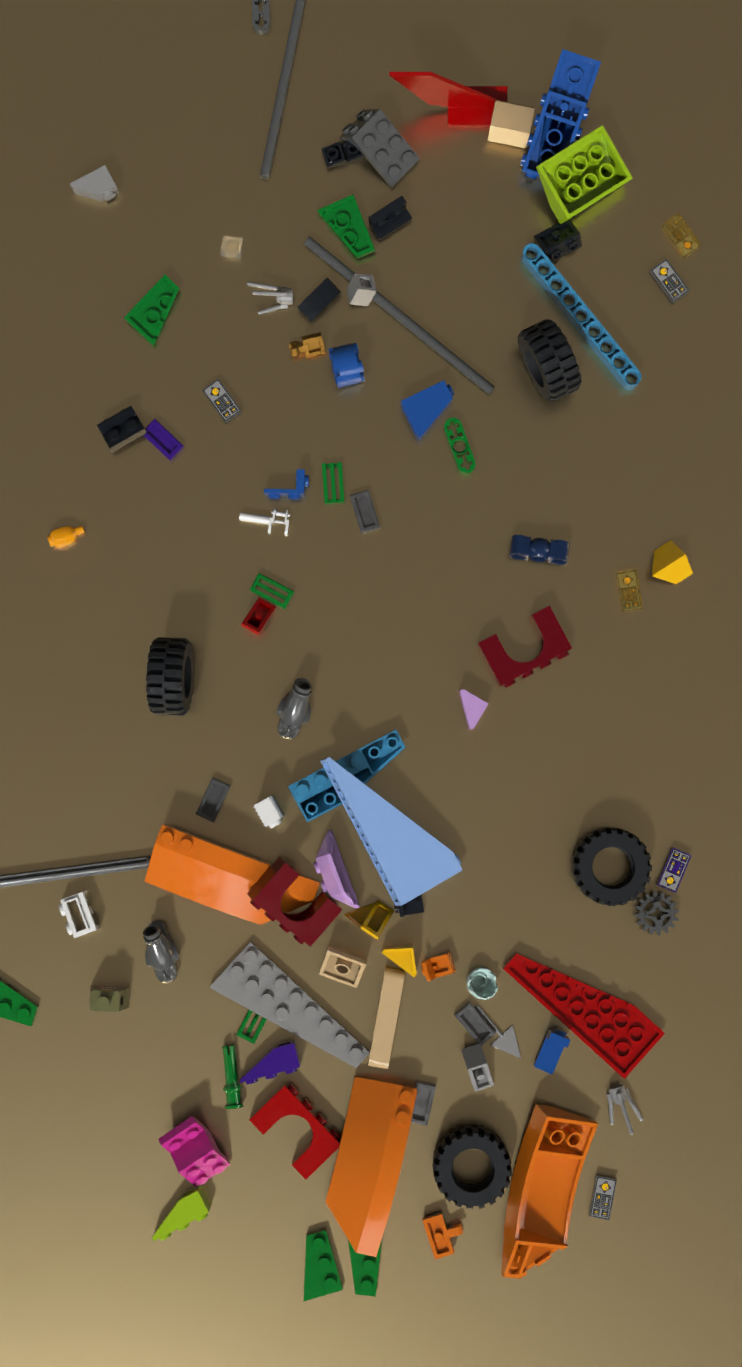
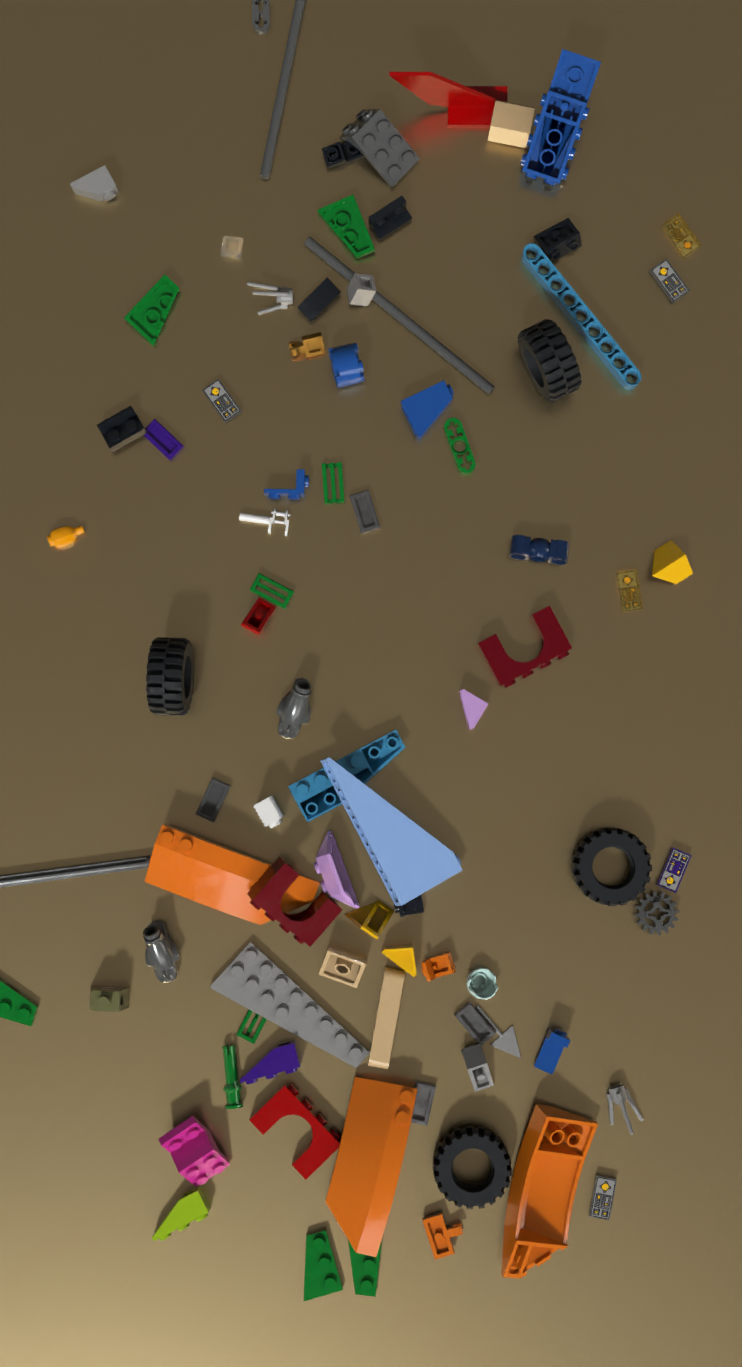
(86, 913): white window -> none
(582, 174): lime slope -> none
(602, 1021): red wing -> none

